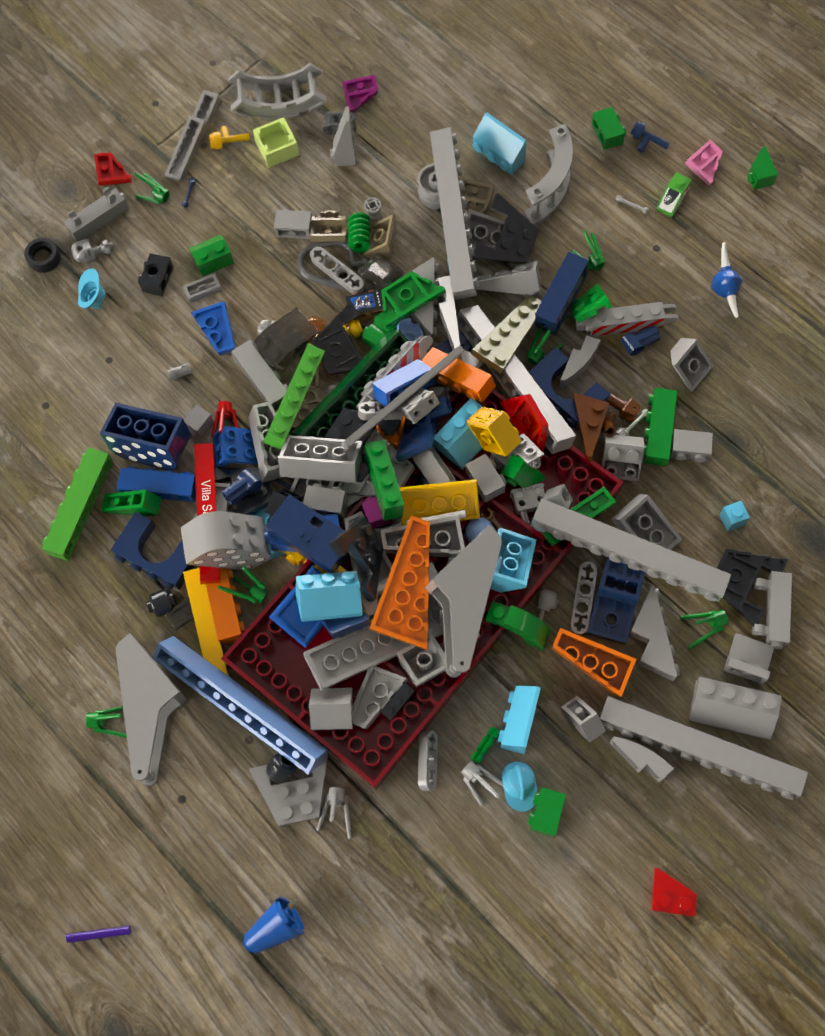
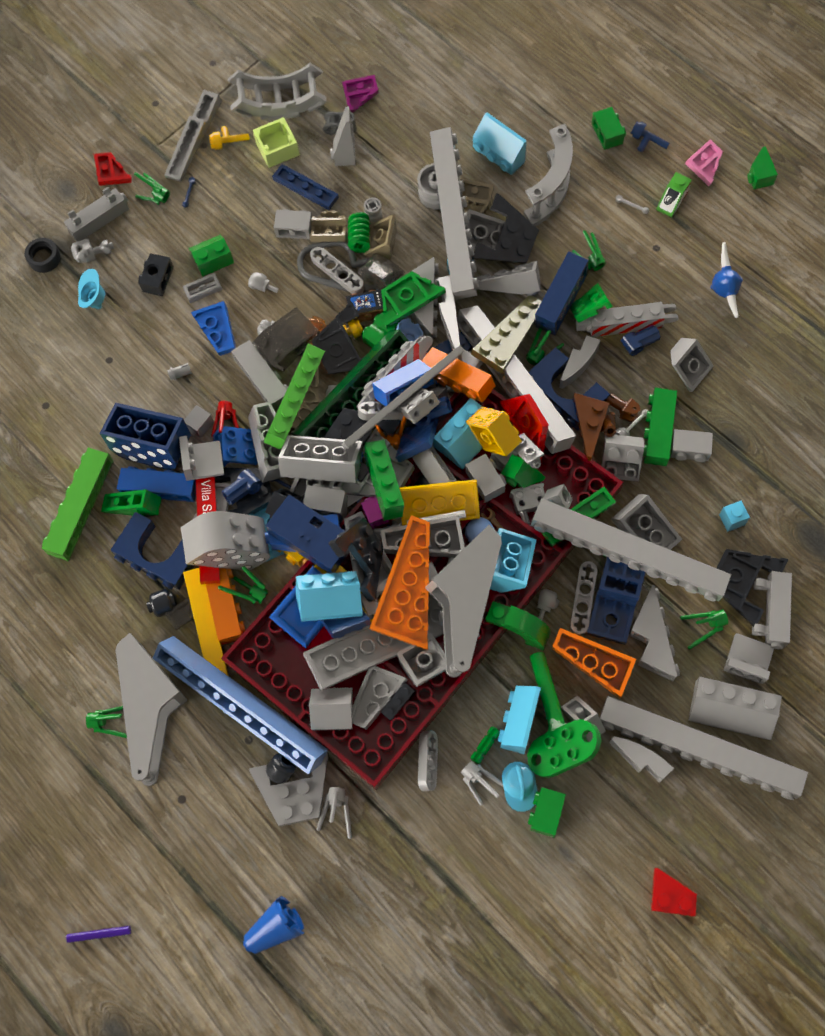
(201, 459): none -> light grey bracket
(260, 282): none -> light grey piece
(305, 187): none -> dark blue plate
(563, 744): none -> green piece

